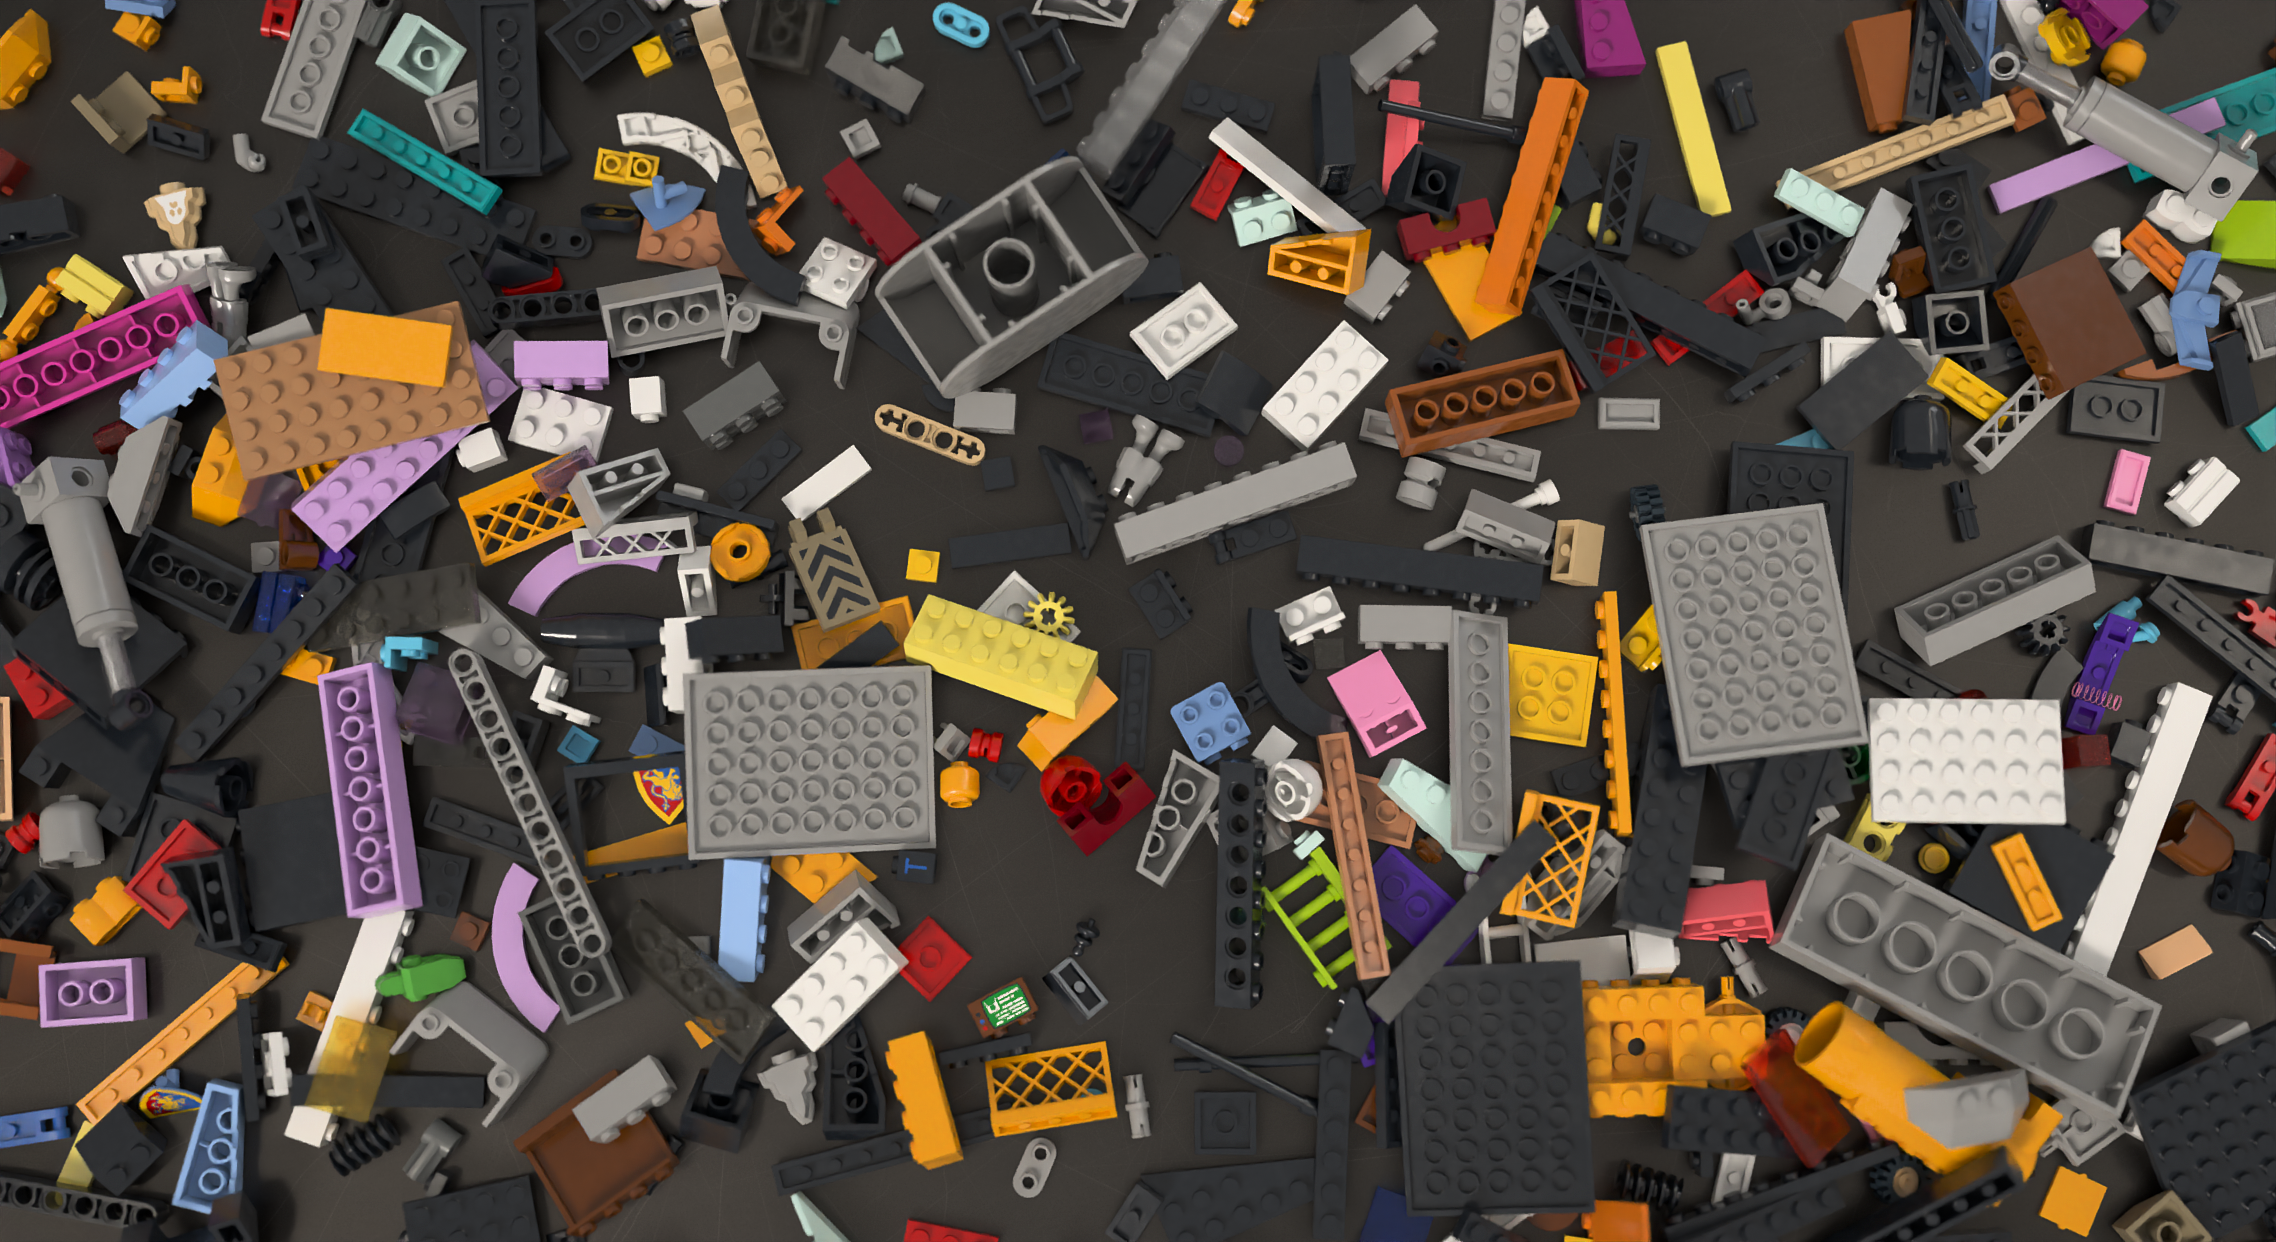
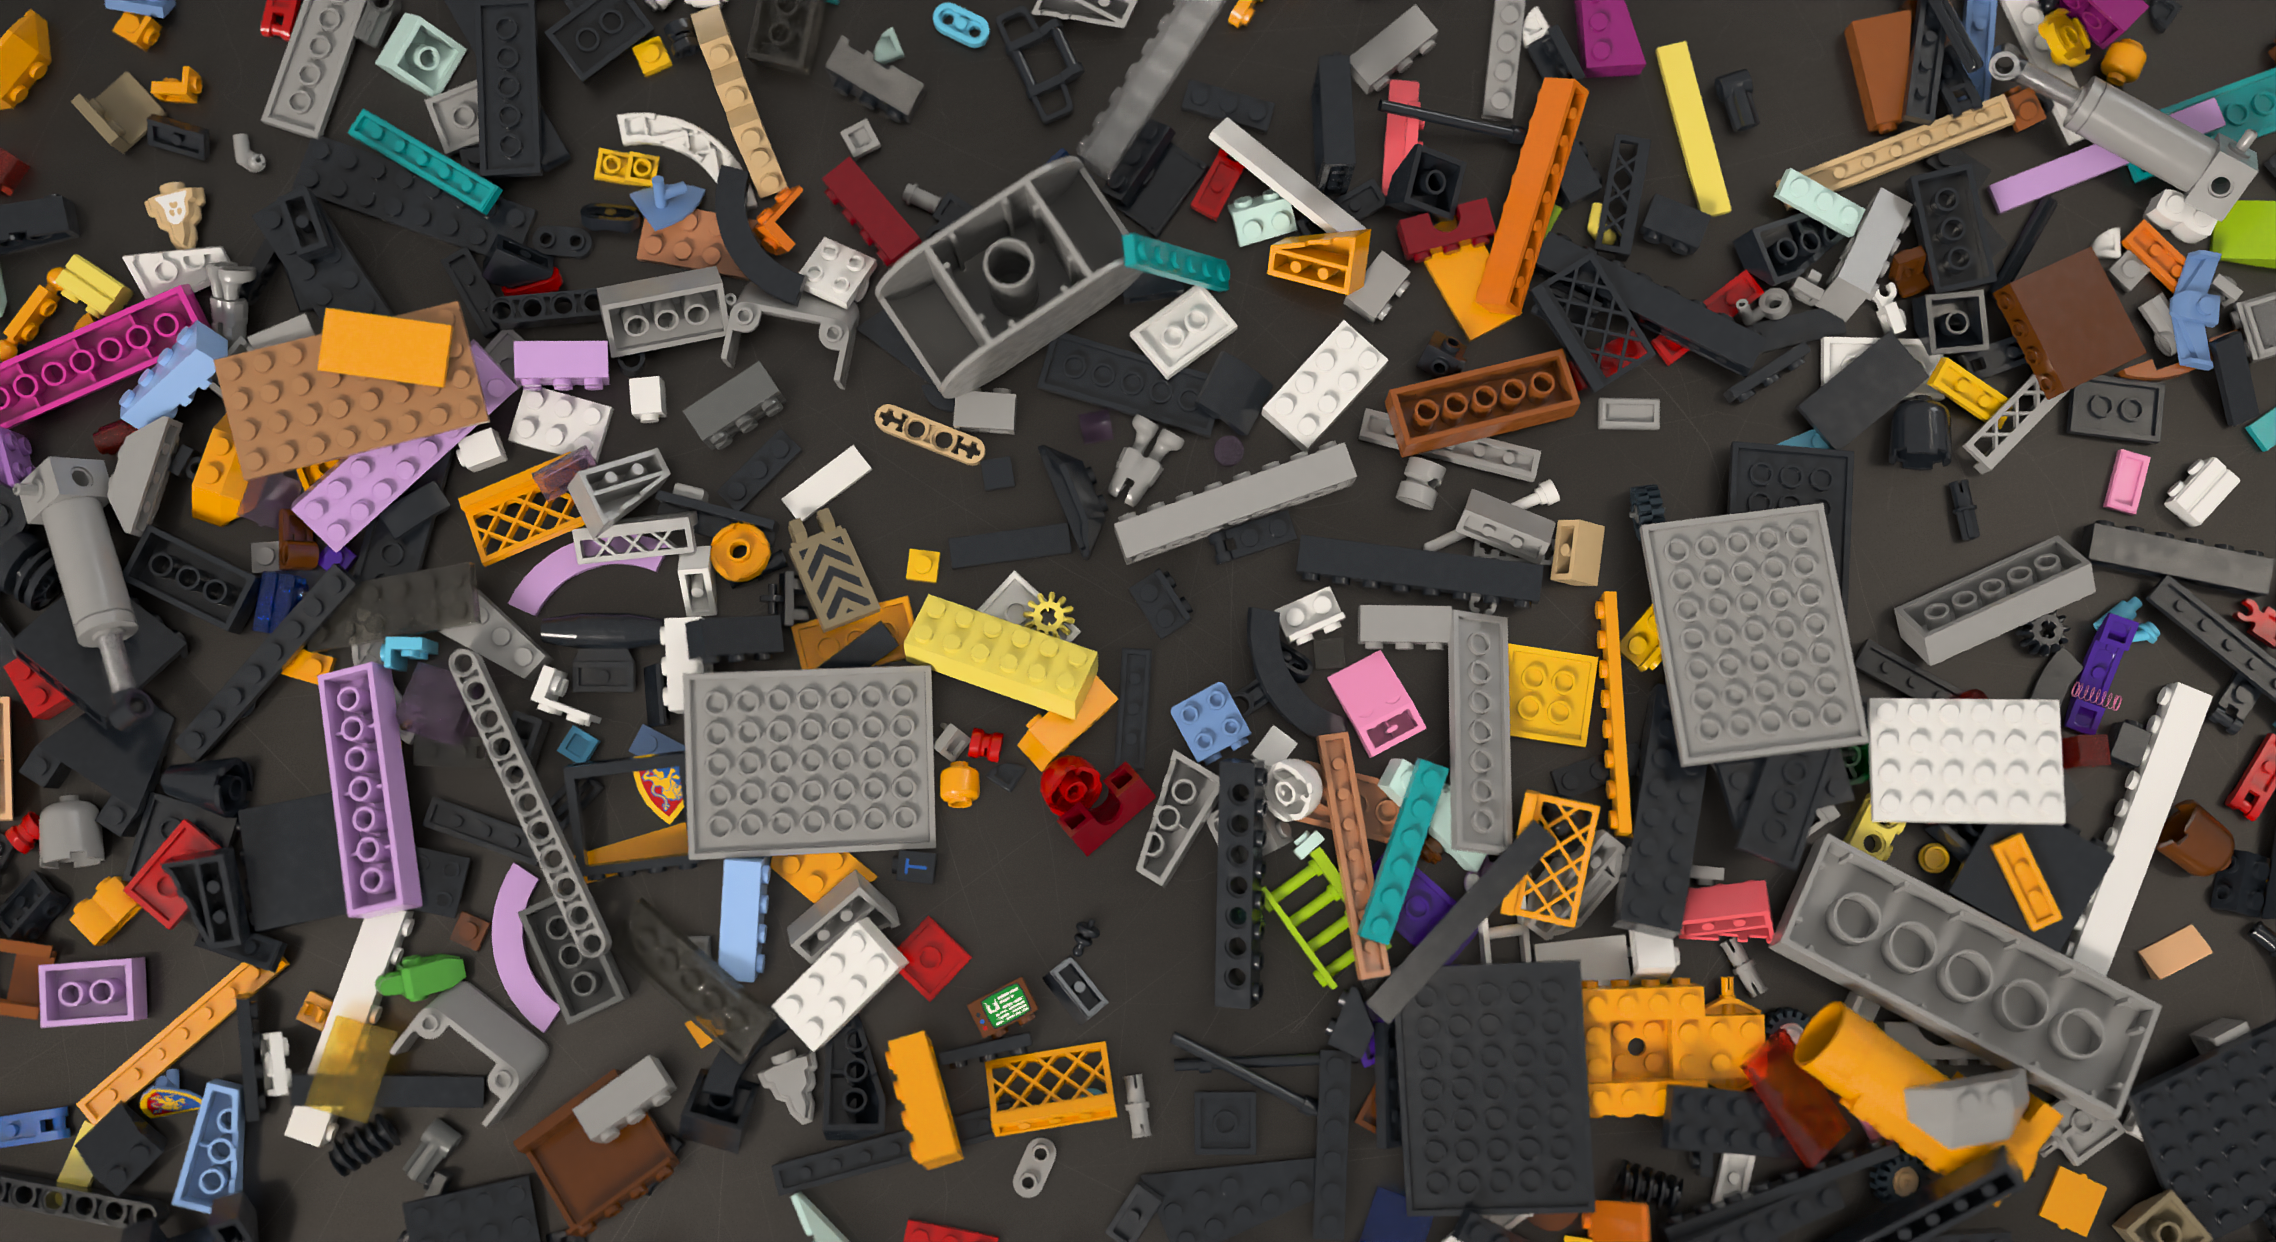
(1175, 262): none -> teal plate
(1402, 851): none -> teal plate

